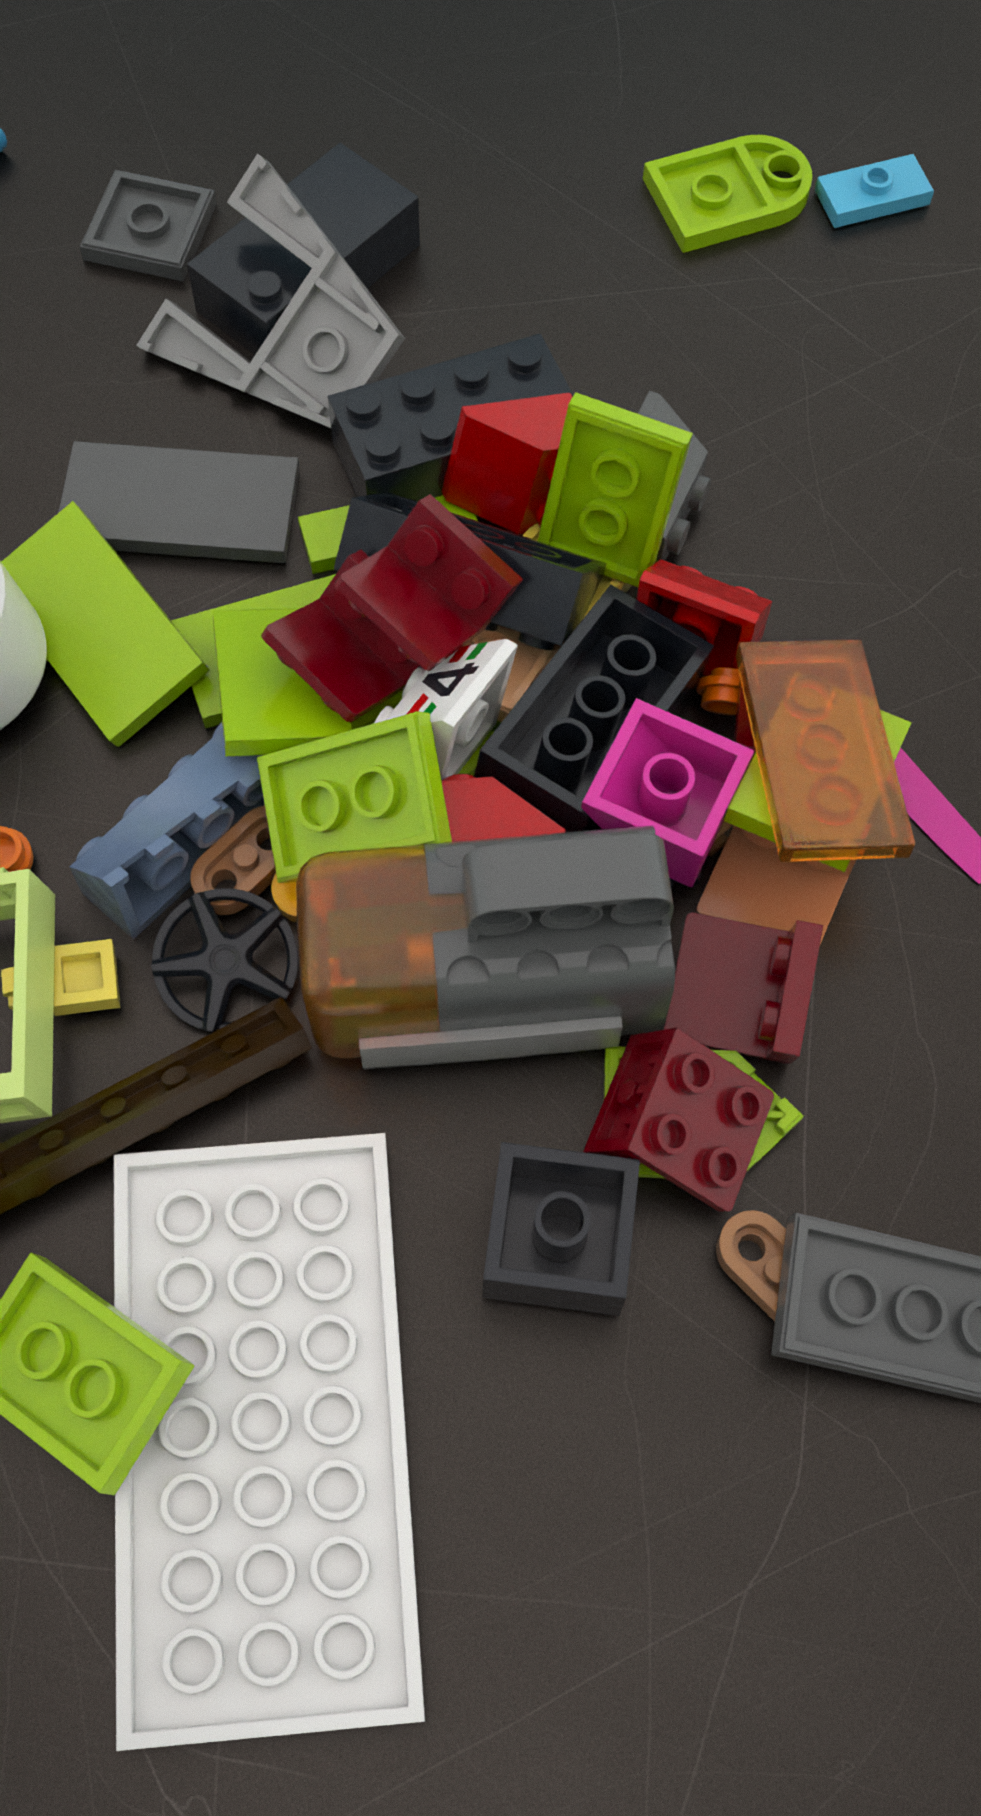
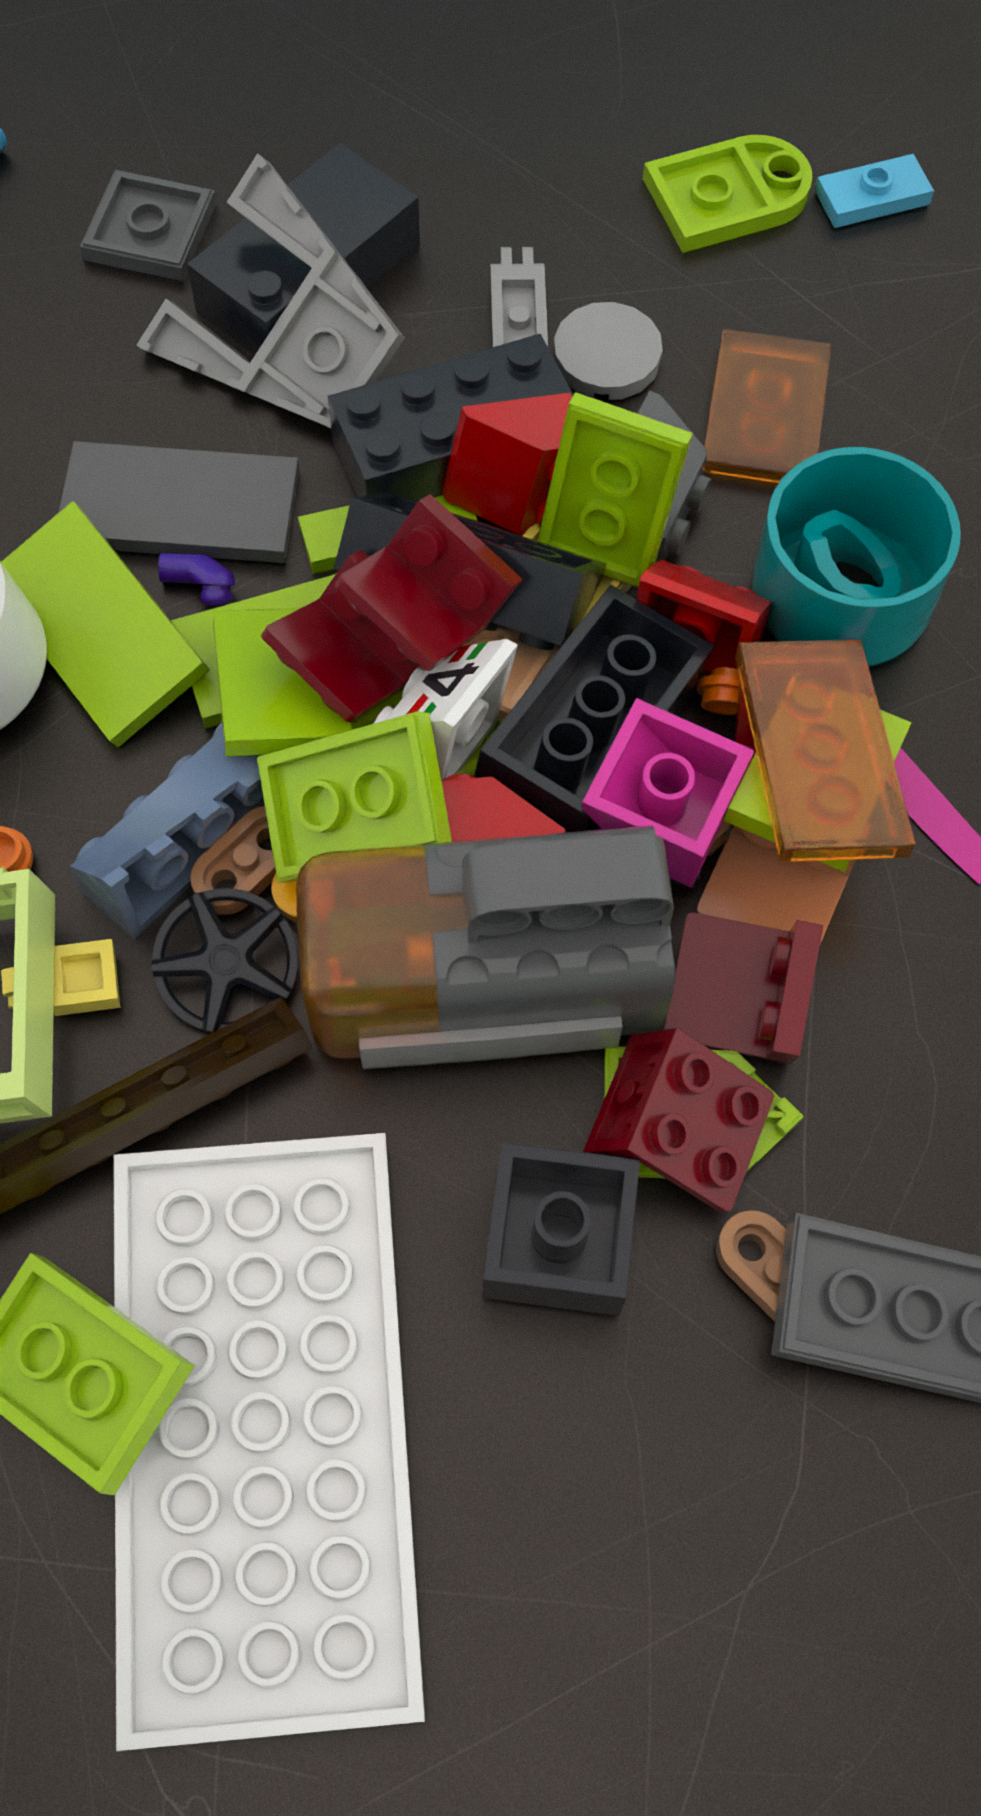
(198, 569): none -> dark purple arm
(517, 298): none -> light grey hinge
(608, 350): none -> light grey tile
(765, 405): none -> clear orange tile
(864, 512): none -> teal piece

